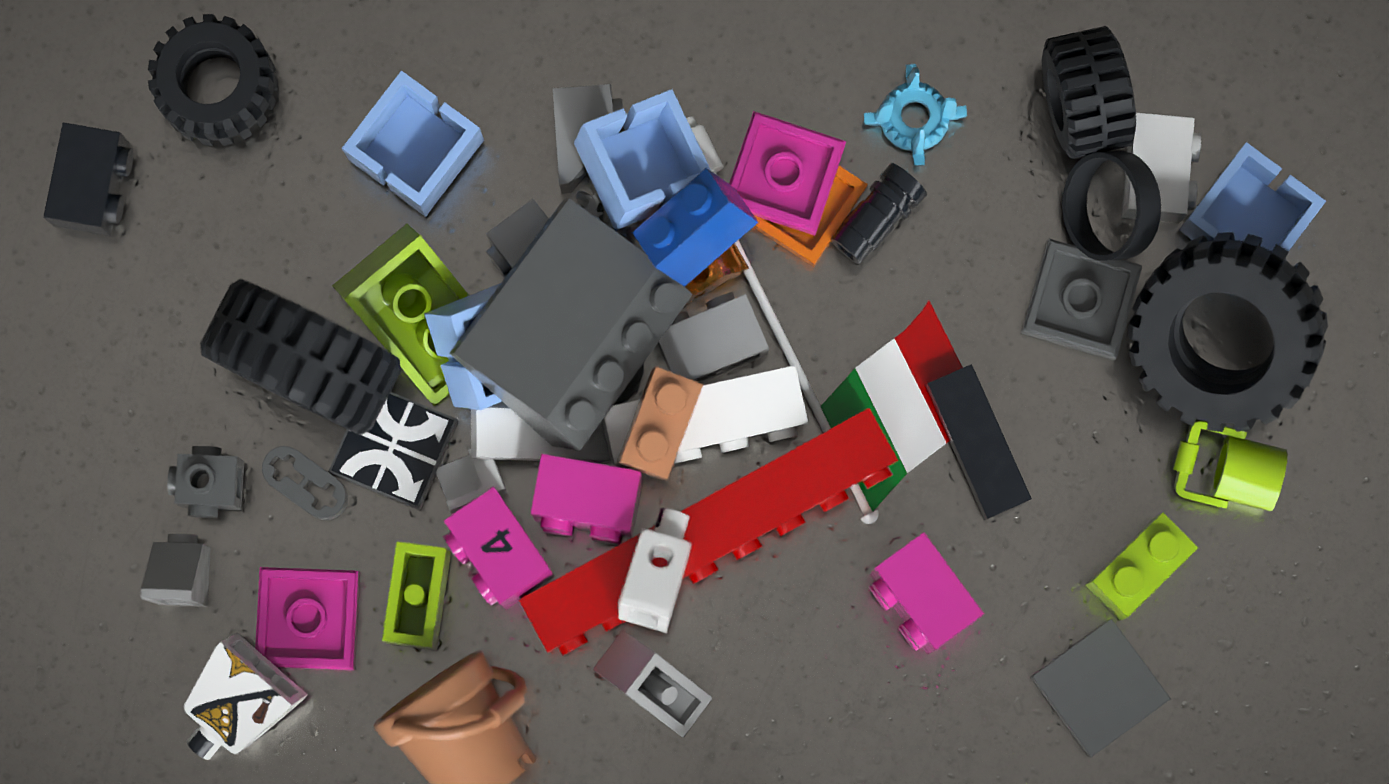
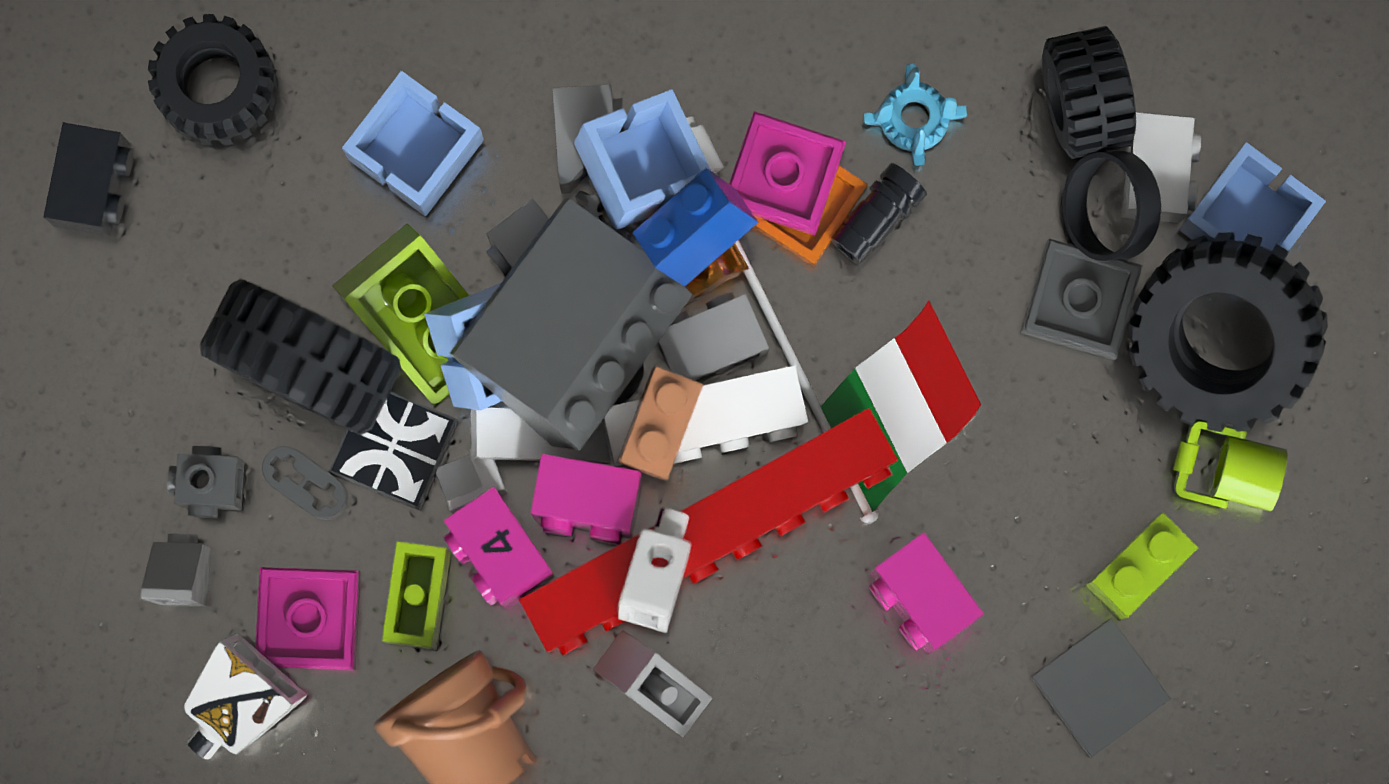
(978, 442): black tile -> none

